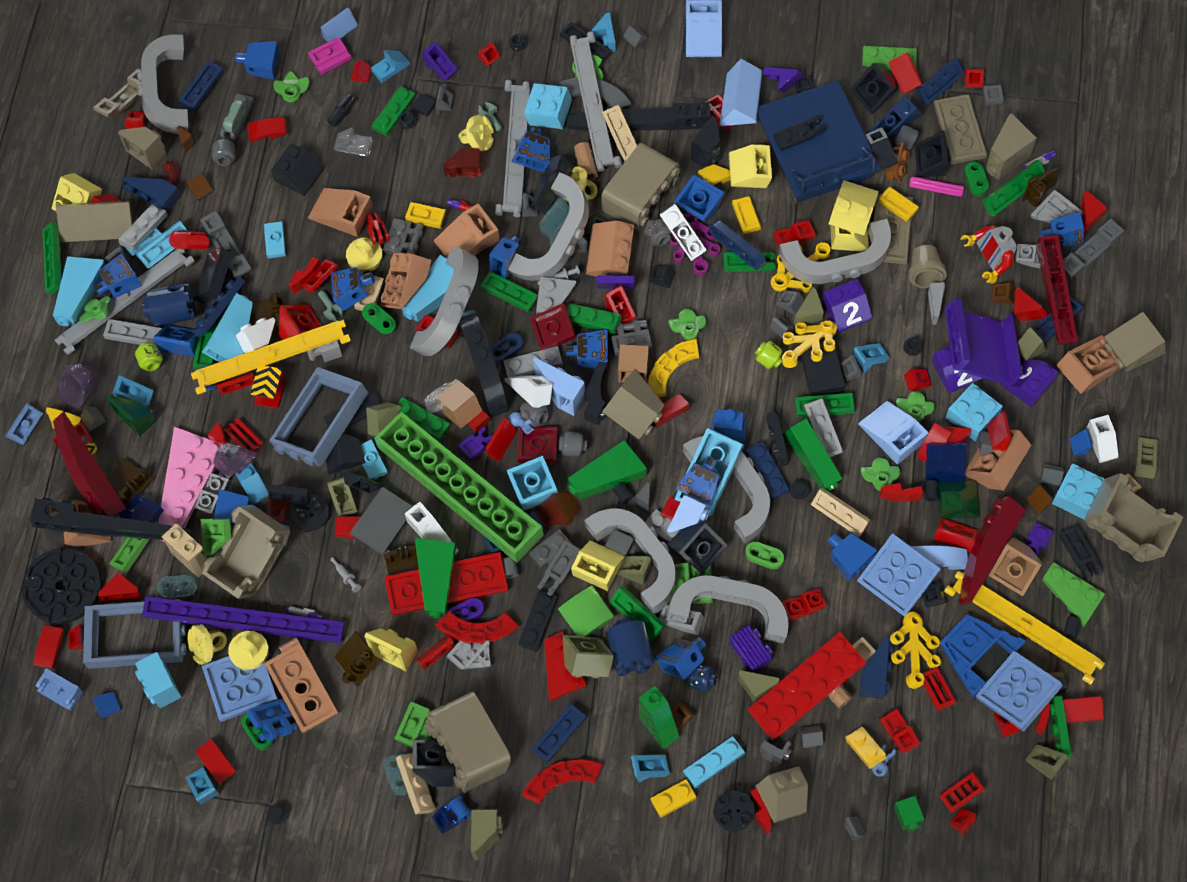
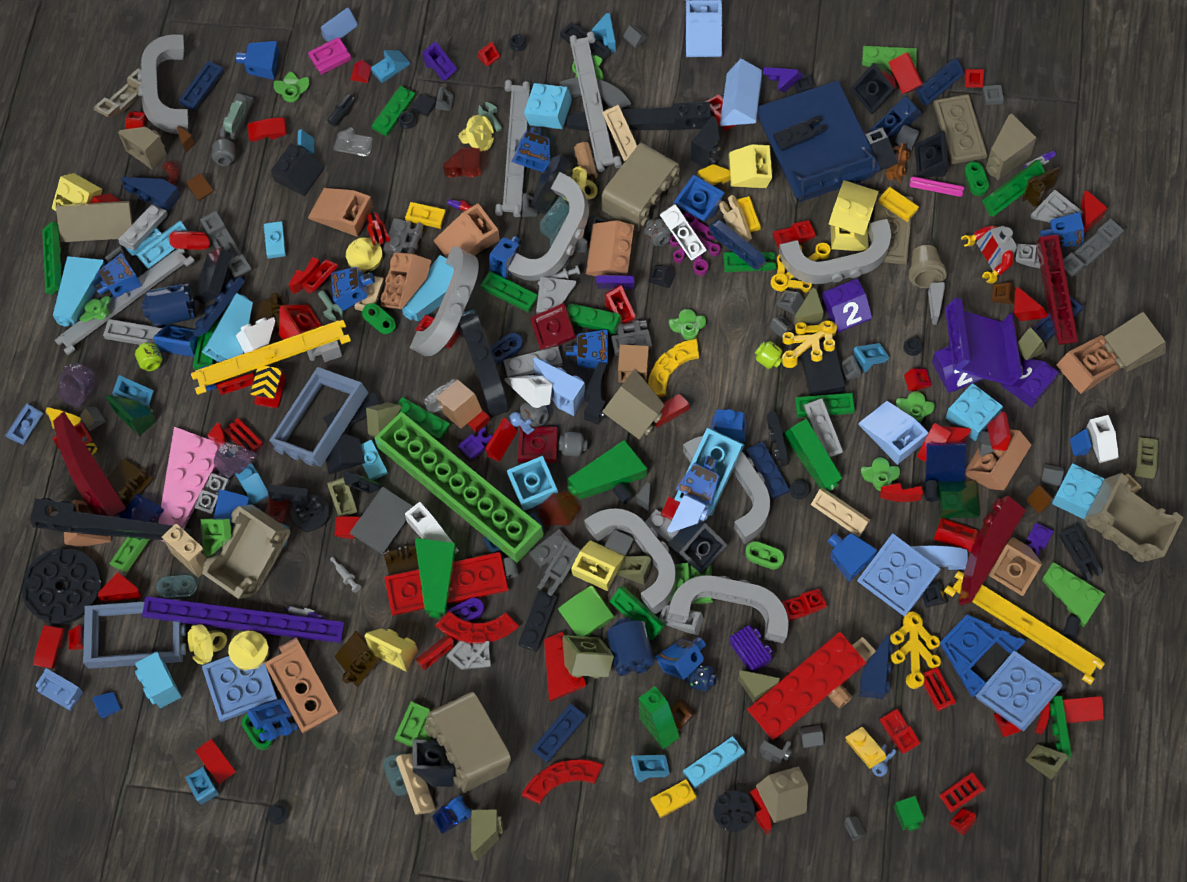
(305, 141): none -> dark azure slope
(735, 218): none -> tan hinge

